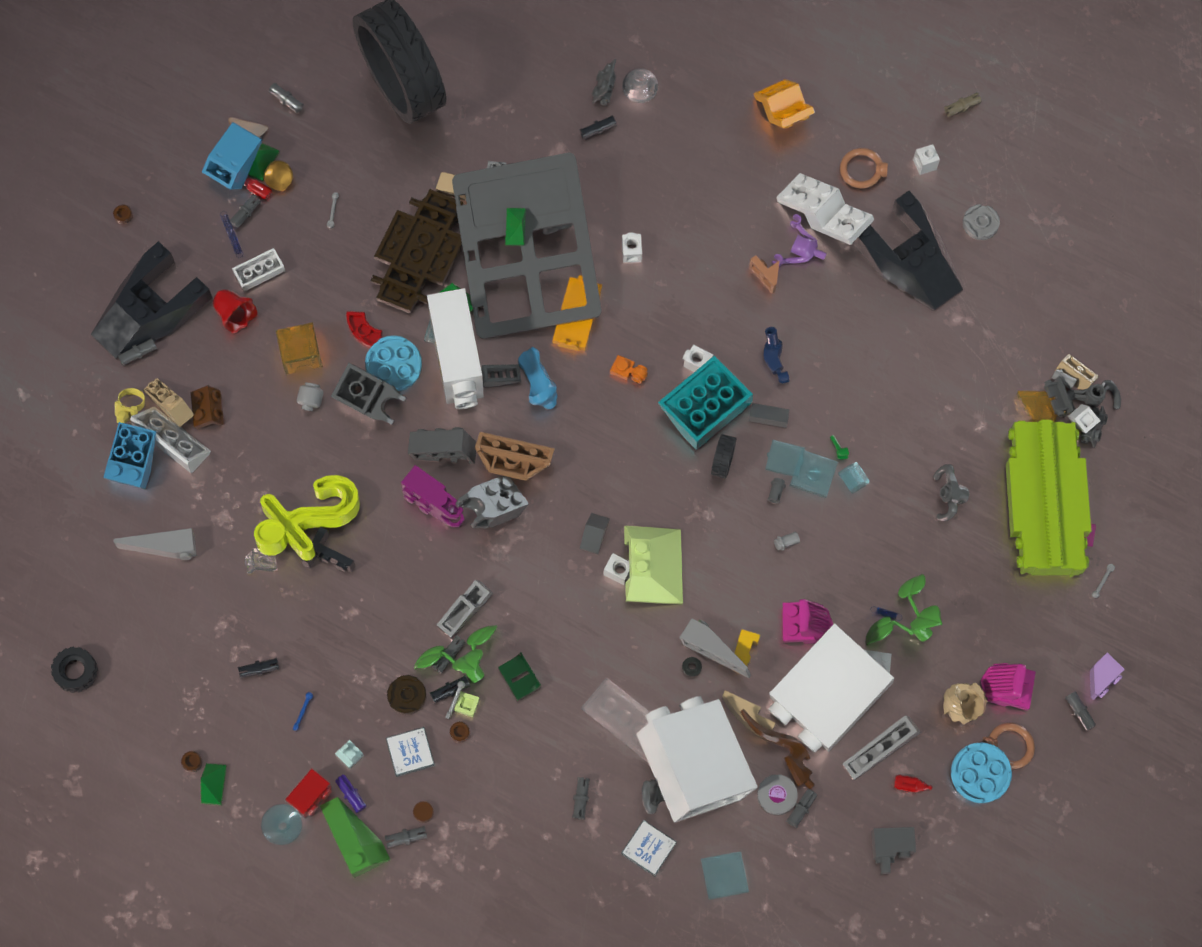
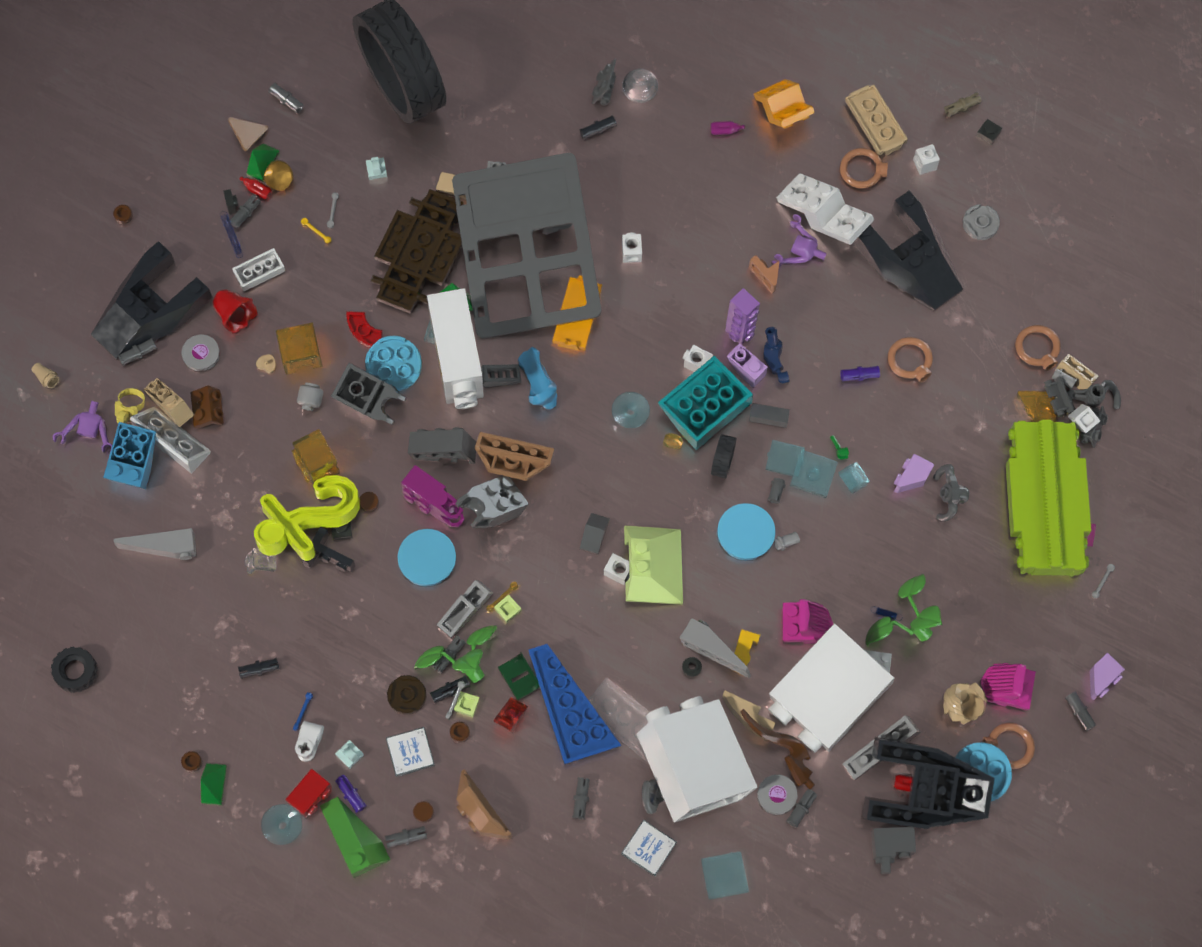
(45, 375): none -> tan cone
(88, 426): none -> medium lavender piece
(200, 352): none -> light grey tile
(231, 201): none -> pearl dark grey plate
(232, 157): dark azure slope -> none
(266, 363): none -> tan piece
(304, 221): none -> yellow hinge
(309, 737): none -> white piece
(314, 457): none -> clear yellow piece
(342, 532): none -> pearl dark grey plate
(369, 501): none -> reddish brown tile
(376, 168): none -> light aqua tile
(426, 557): none -> medium azure tile
(478, 810): none -> medium nougat wedge
(507, 608): none -> yellowish green tile
(510, 715): none -> clear red slope
(513, 586): none -> clear yellow hinge
(515, 226): green slope -> none
(573, 718): none -> blue wing
(624, 368): orange plate -> none
(634, 402): none -> clear light blue dish
(673, 441): none -> clear yellow tile
(725, 127): none -> magenta piece
(742, 317): none -> medium lavender brick
(746, 531): none -> medium azure tile
(747, 365): none -> lavender slope
(860, 373): none -> dark purple pin
(876, 120): none -> tan brick
(915, 474): none -> lavender slope
(922, 372): none -> nougat piece
(940, 789): none -> black wedge
(989, 131): none -> pearl dark grey plate
(1049, 360): none -> nougat piece

